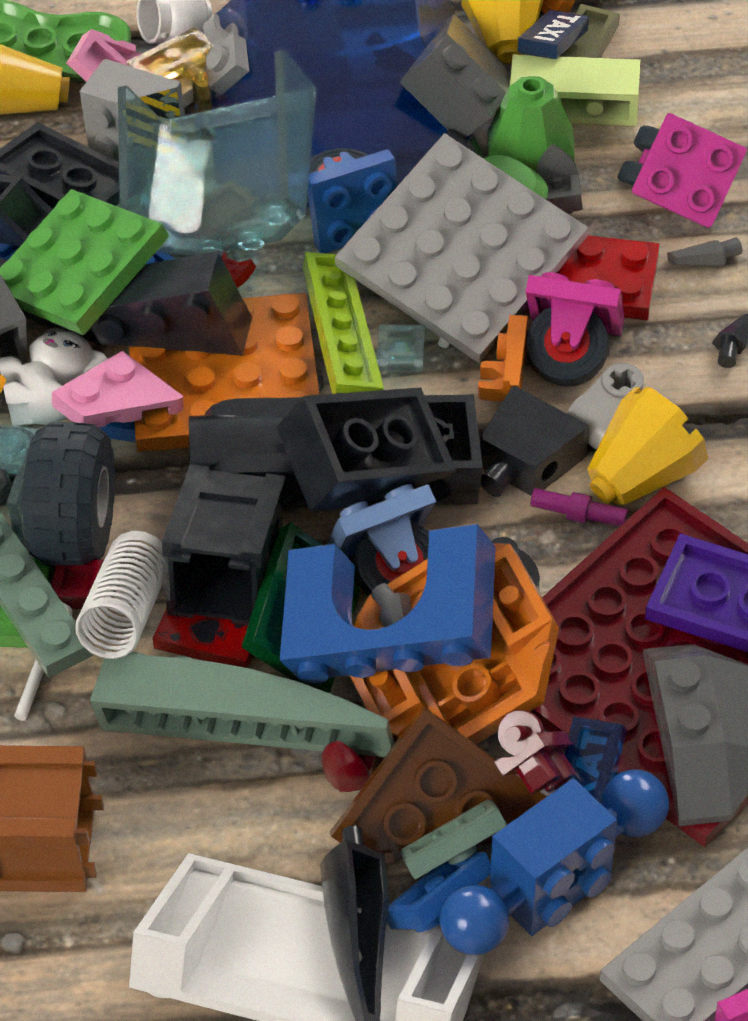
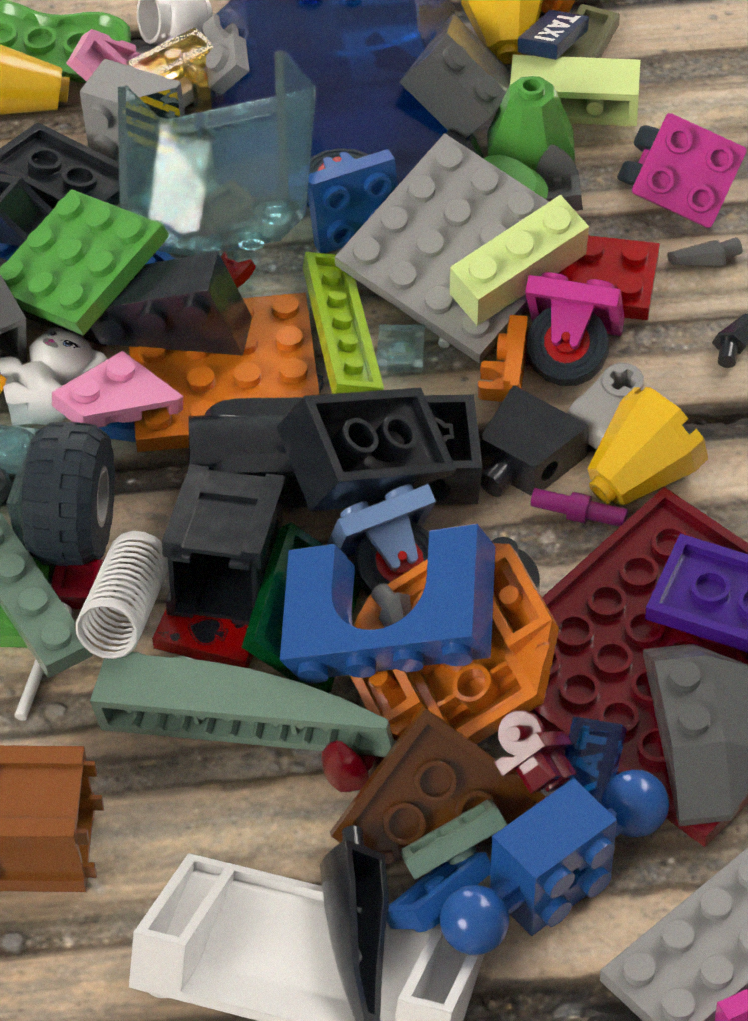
(500, 268): none -> yellowish green brick

